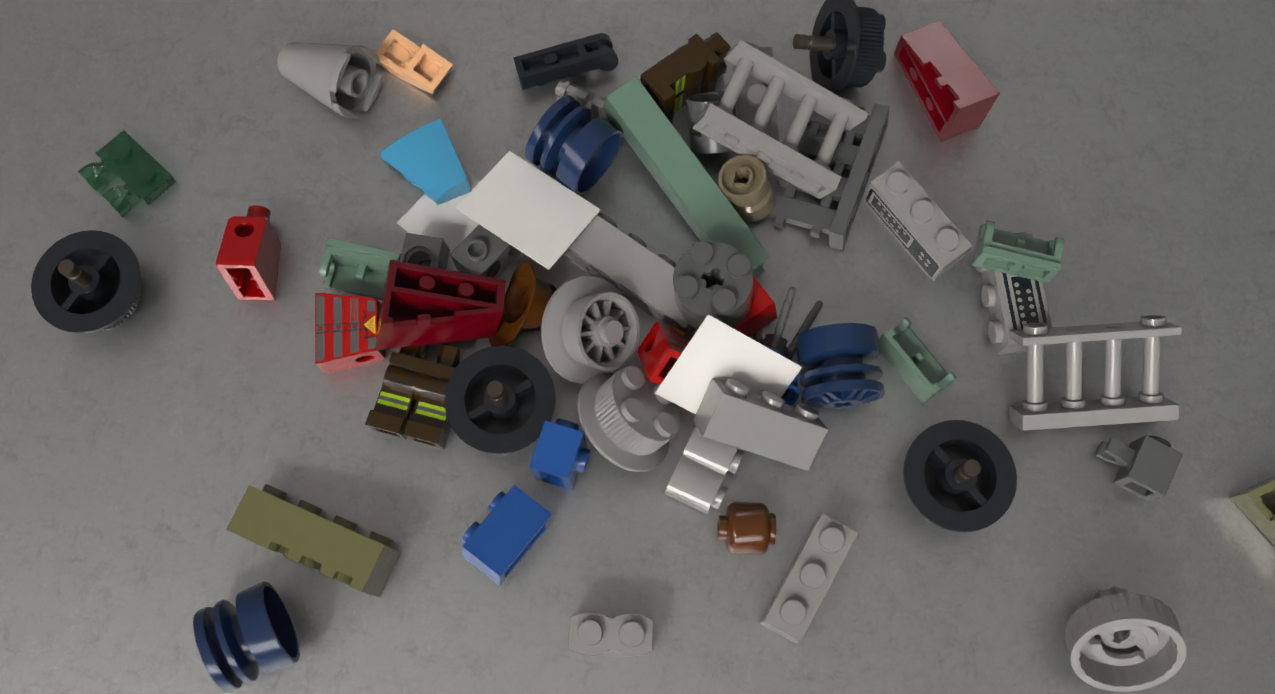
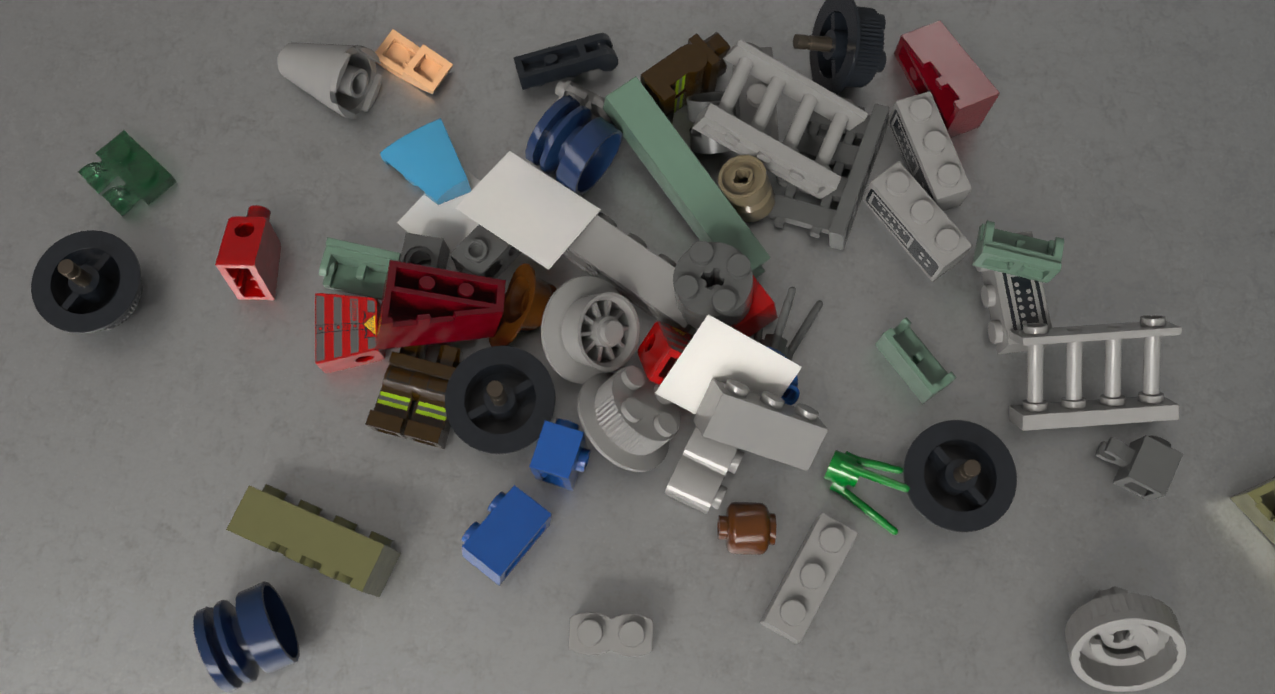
(839, 365): dark blue wheel -> none
(846, 470): none -> green plant
(929, 150): none -> light grey brick

